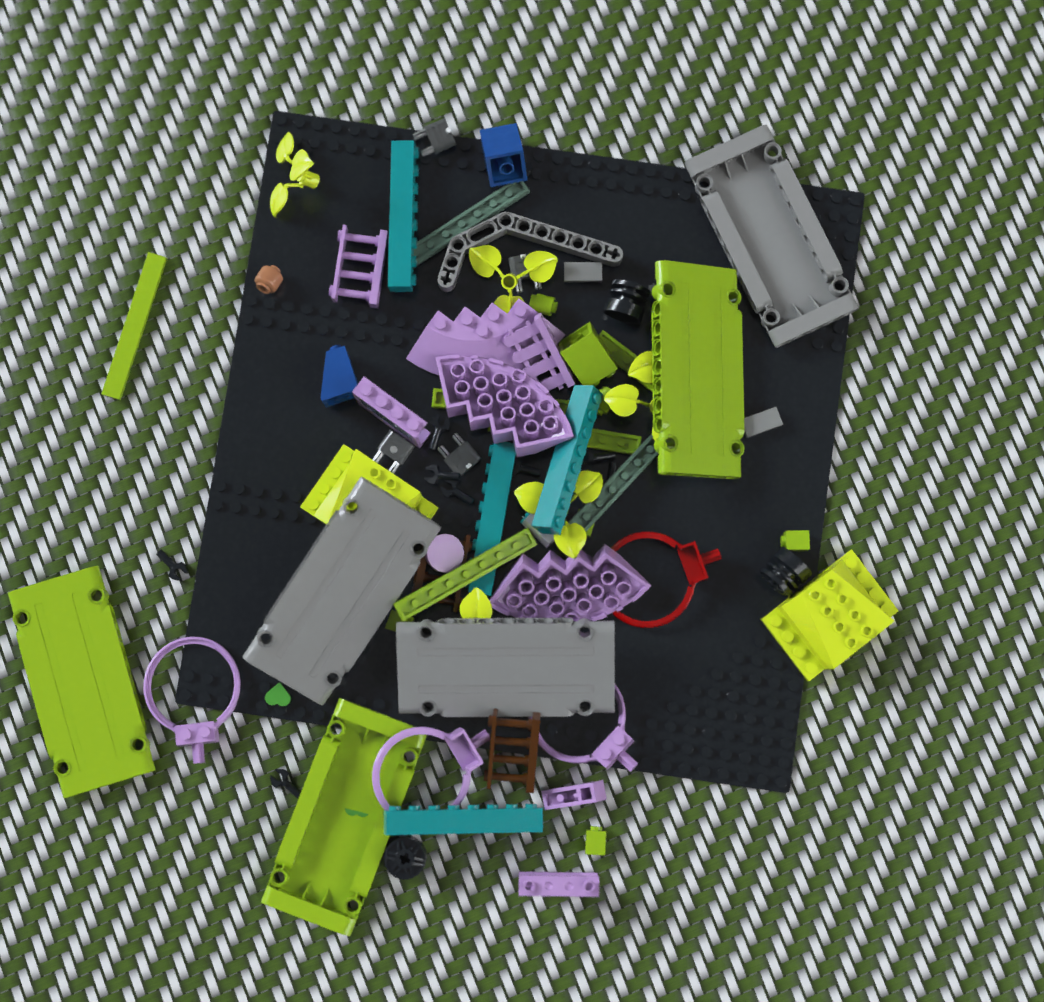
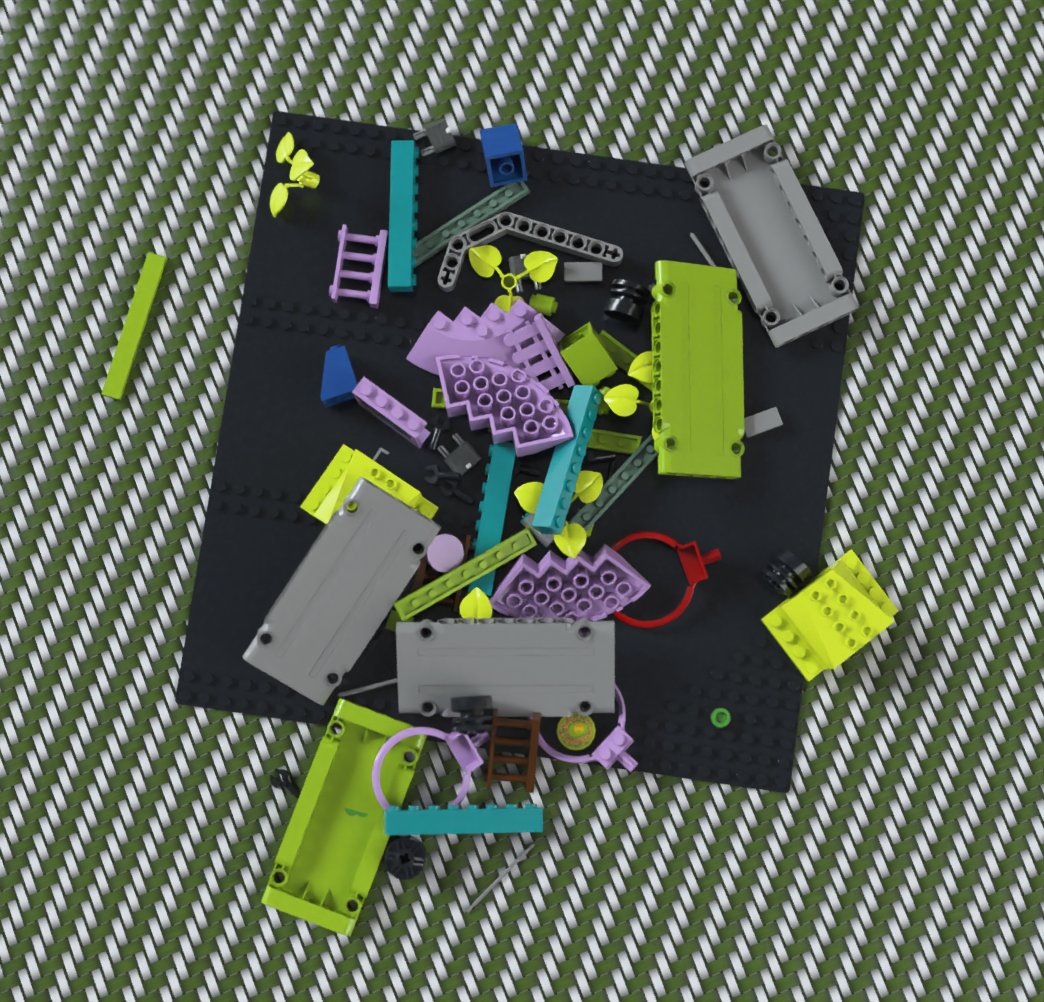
(81, 681): lime panel -> none
(172, 565): black bar -> none
(196, 733): lavender brick -> none
(268, 279): nougat head -> none
(278, 695): bright green tile -> none
(369, 687): none -> light grey axle
(394, 447): dark grey piece -> none
(472, 714): none -> black wheel
(499, 878): none -> light grey piece
(559, 884): lavender fence -> none
(574, 795): lavender slope -> none
(576, 731): none -> tile
(595, 841): lime brick -> none
(703, 251): none -> light grey axle
(720, 717): none -> bright green tile
(796, 540): lime brick -> none

